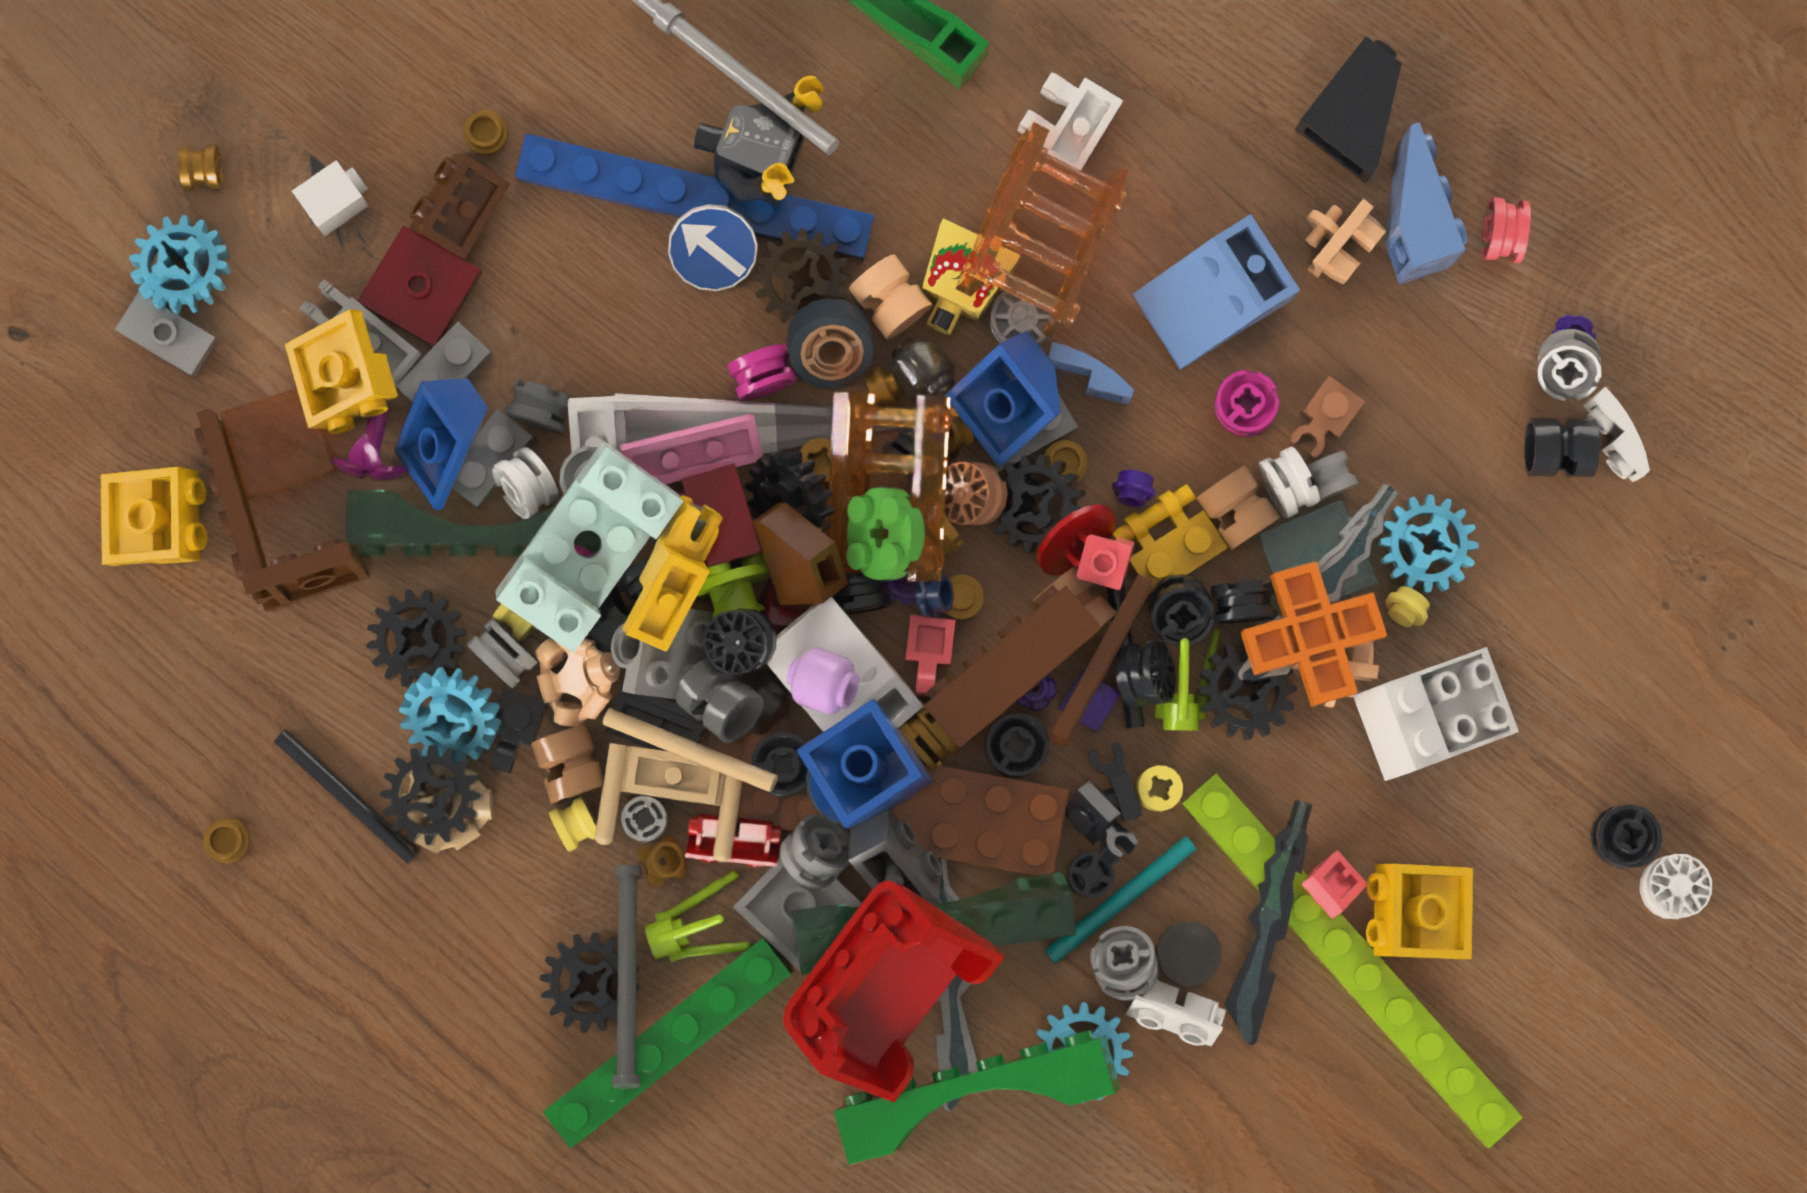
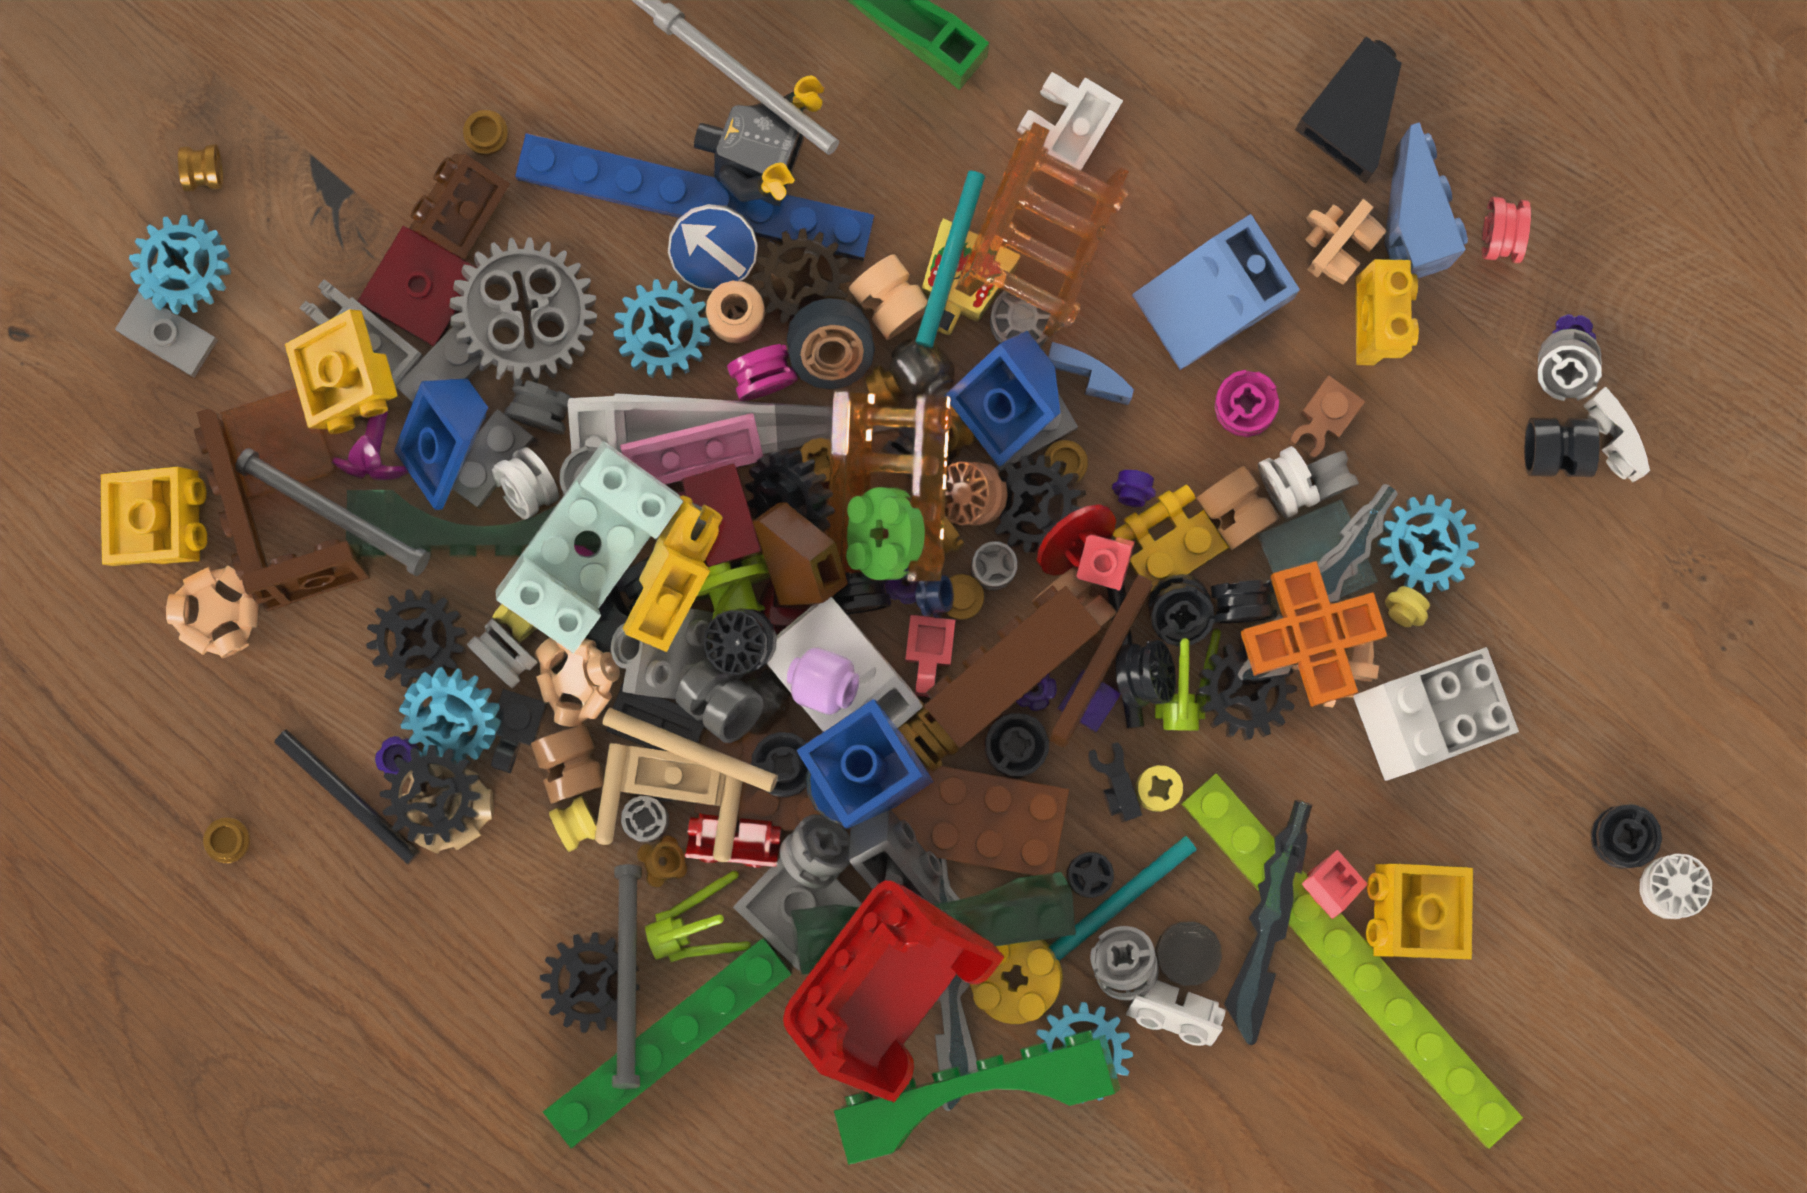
(213, 612): none -> light nougat piece
(332, 197): white brick -> none
(390, 748): none -> dark purple plate
(414, 559): none -> dark grey bar
(484, 315): none -> light grey gear
(644, 339): none -> medium azure gear
(727, 299): none -> light nougat head
(950, 259): none -> teal bar
(1000, 566): none -> light grey wheel
(1029, 999): none -> yellow plate
(1096, 820): black plate -> none
(1384, 311): none -> yellow plate

